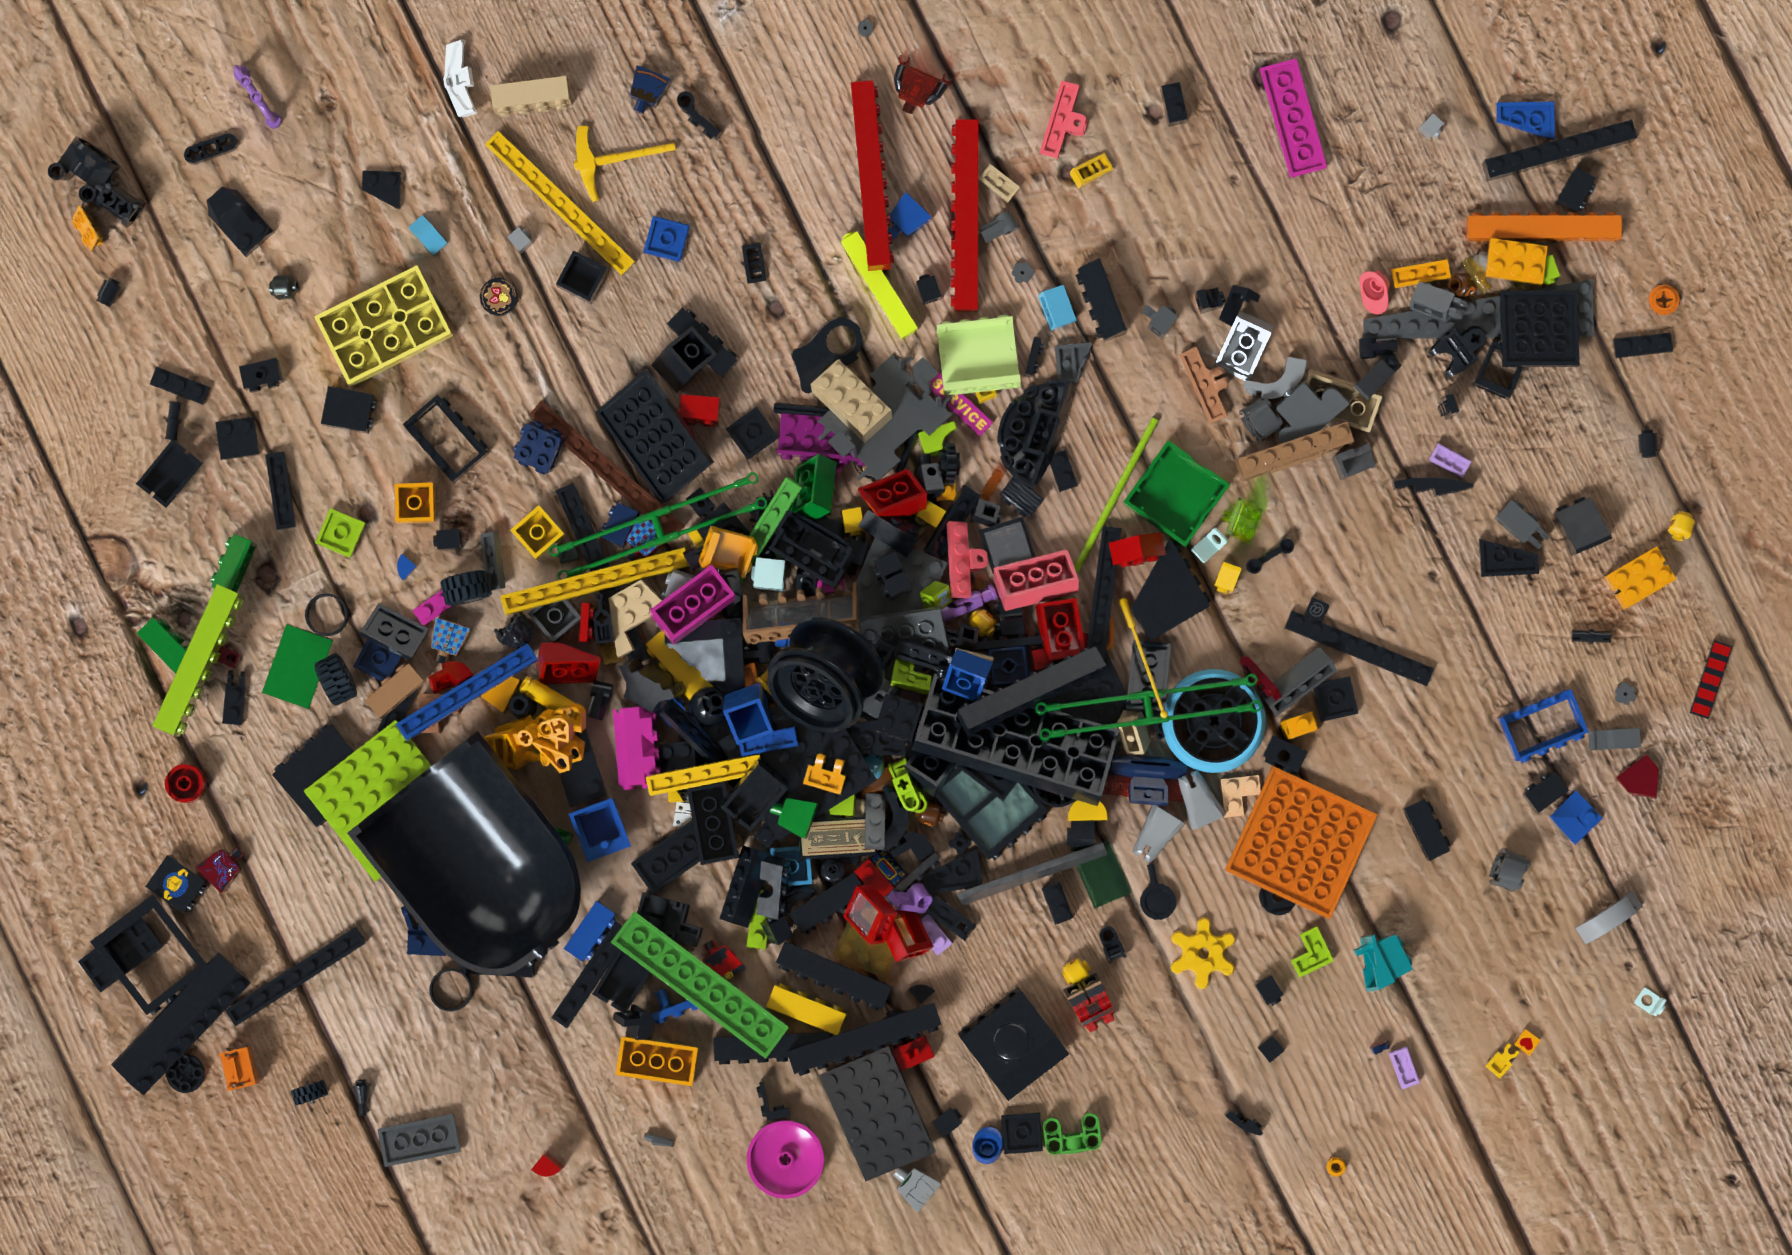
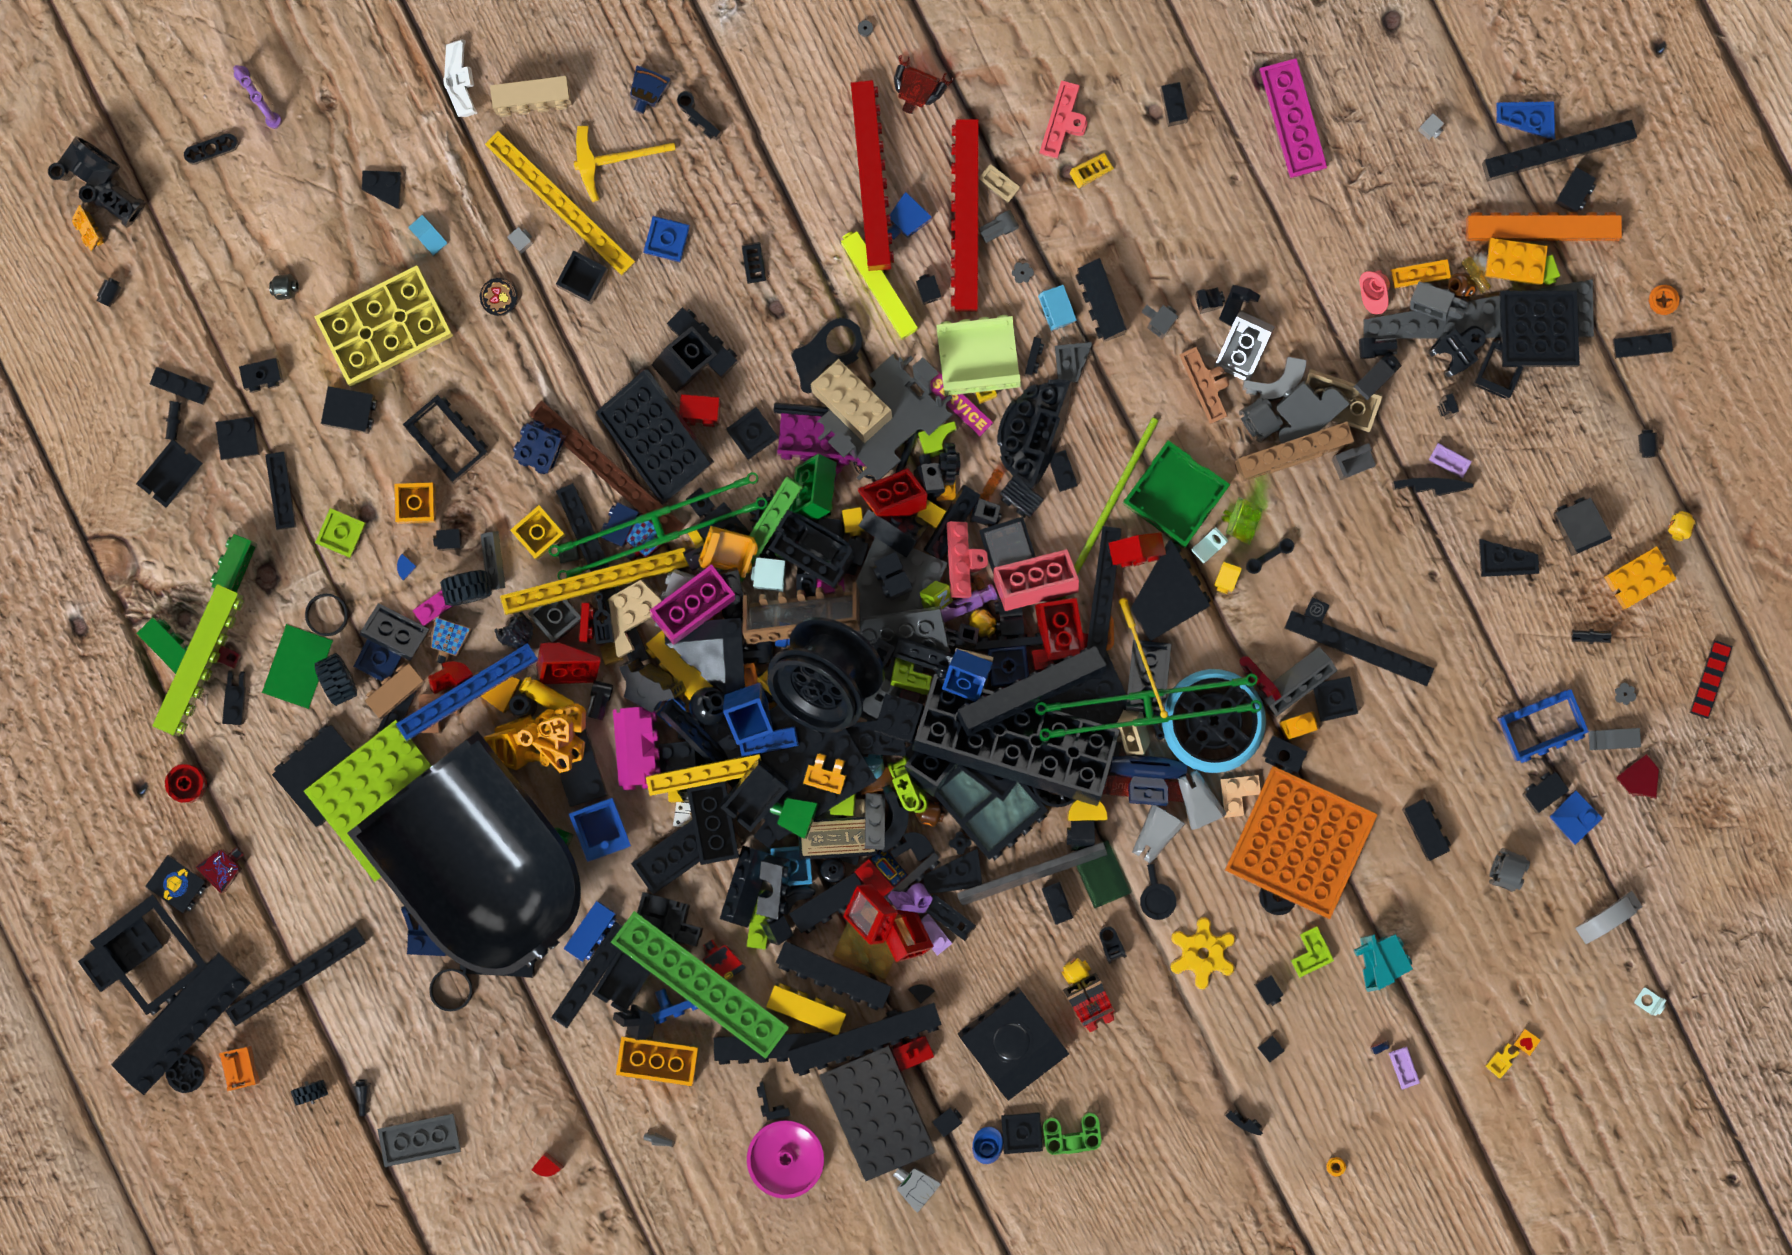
(238, 220): black slope -> none
(1520, 524): dark grey hinge -> none

